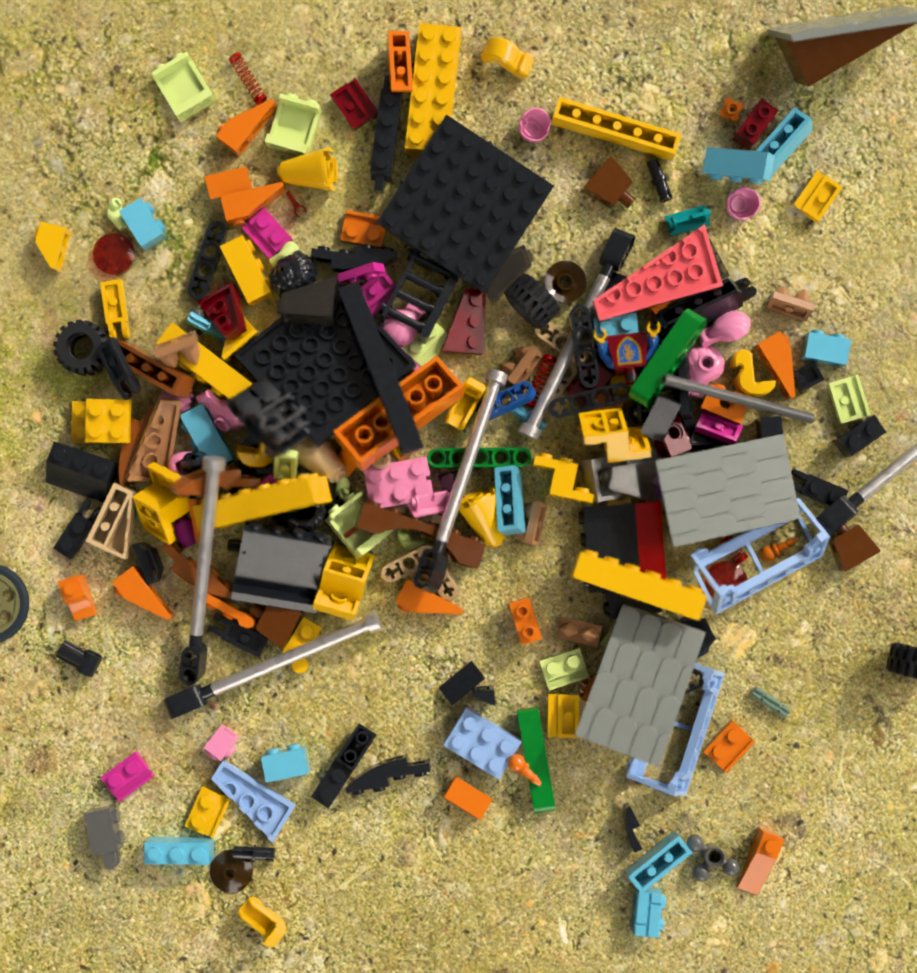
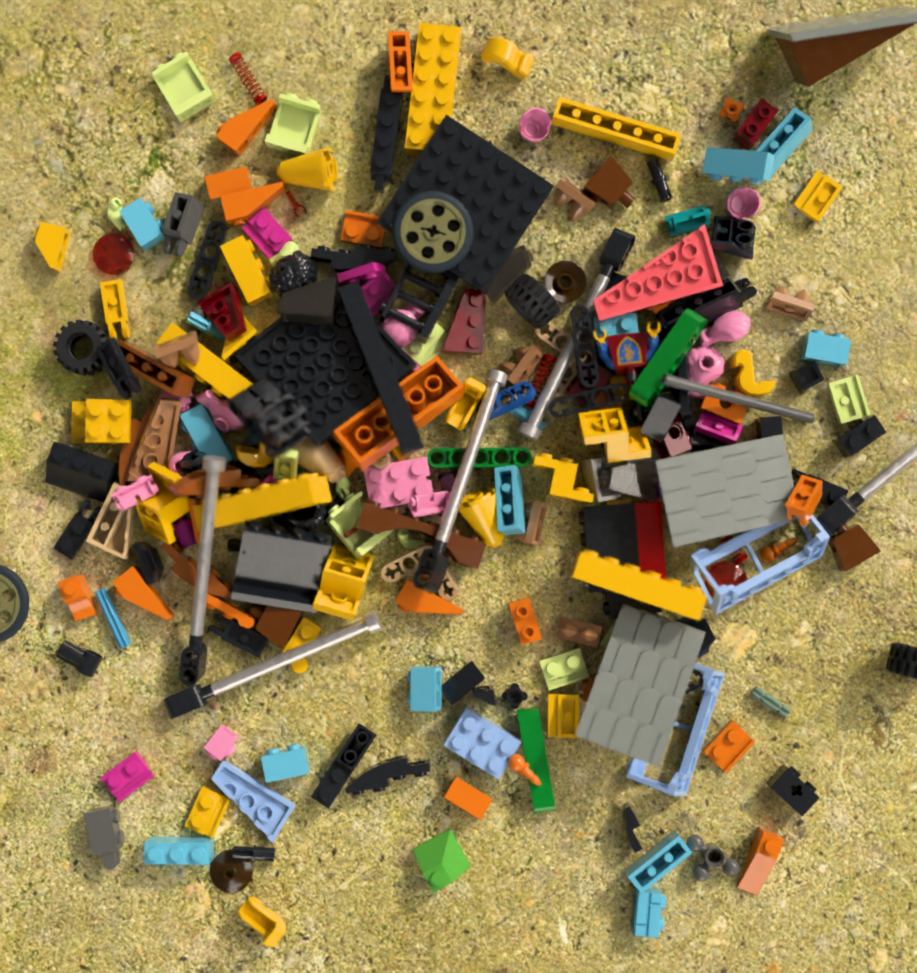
(112, 618): none -> dark azure axle
(127, 494): none -> bright pink hinge
(181, 223): none -> dark grey hinge
(354, 104): dark red plate -> none
(413, 252): none -> wedge
(425, 688): none -> medium azure brick
(441, 860): none -> bright green slope
(508, 695): none -> black plate
(582, 202): none -> medium nougat tile
(733, 236): none -> black slope
(778, 360): orange slope -> none
(800, 800): none -> black brick
(804, 499): none -> orange hinge

